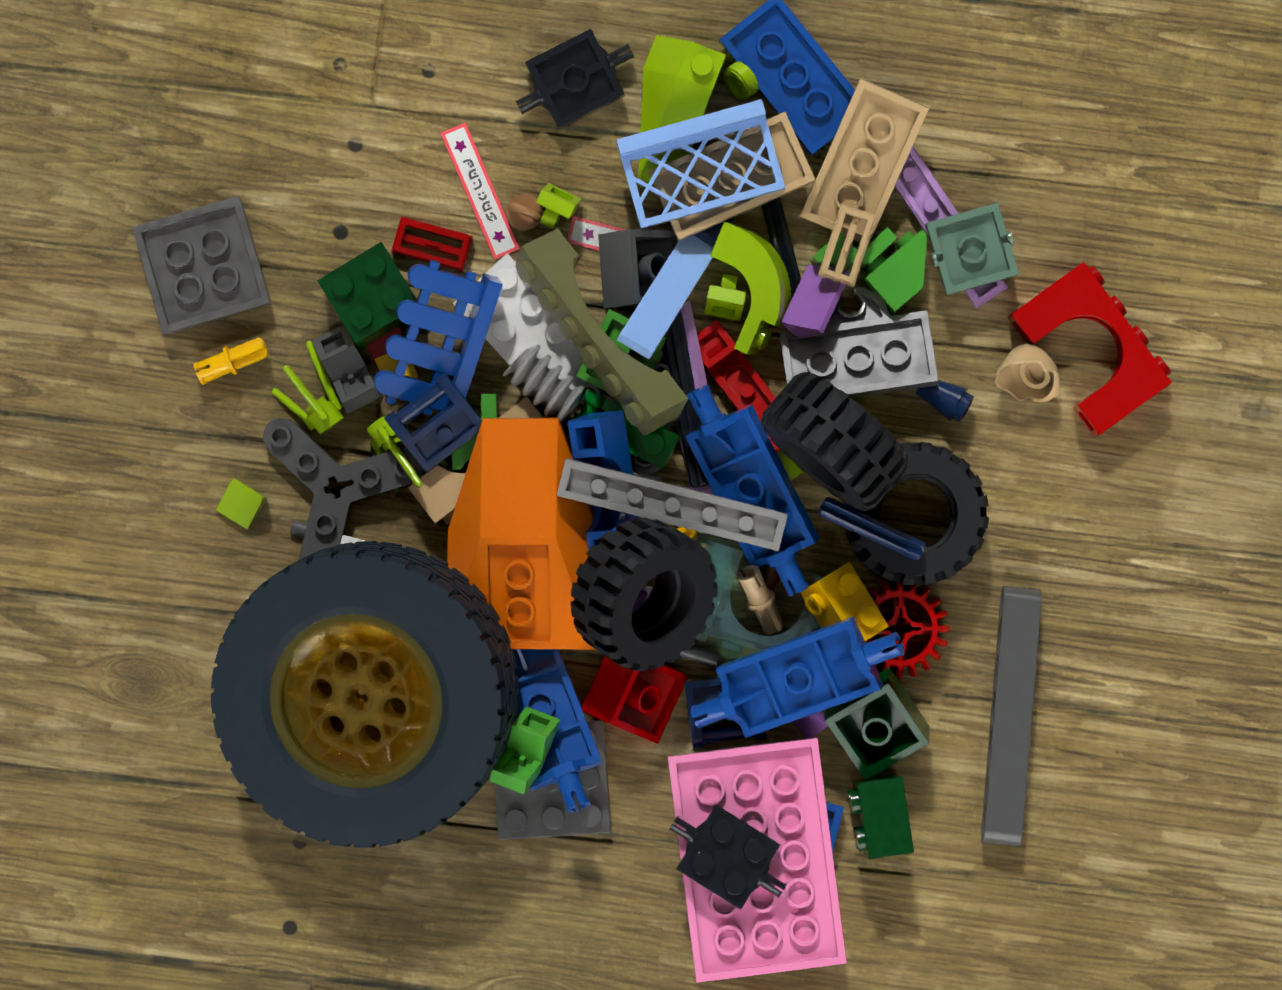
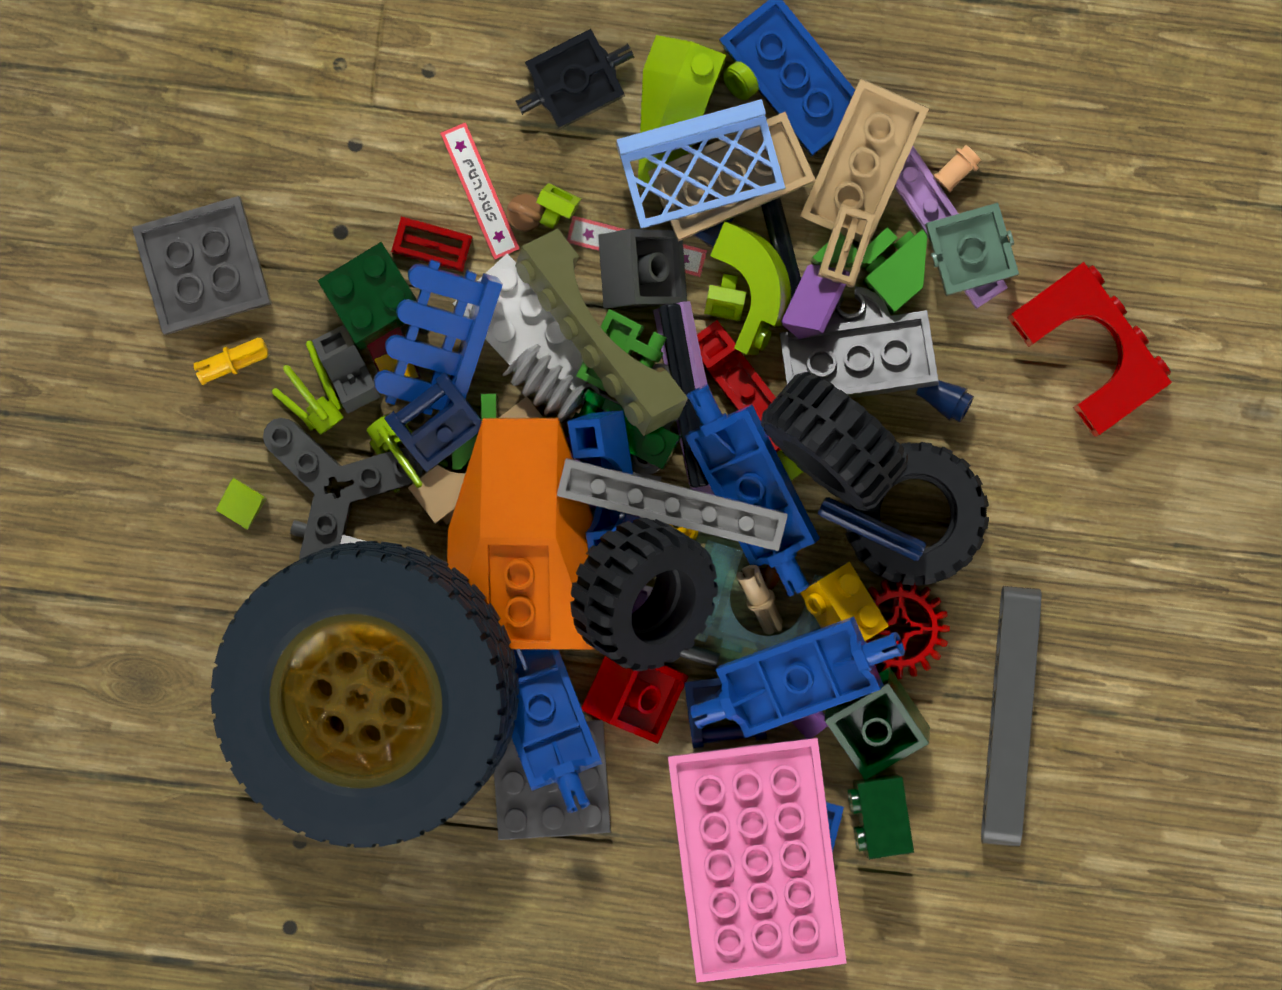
(526, 750): bright green slope -> none
(666, 296): light blue tile -> none
(728, 856): black plate -> none
(957, 168): none -> light nougat pin
(1029, 374): tan hair -> none

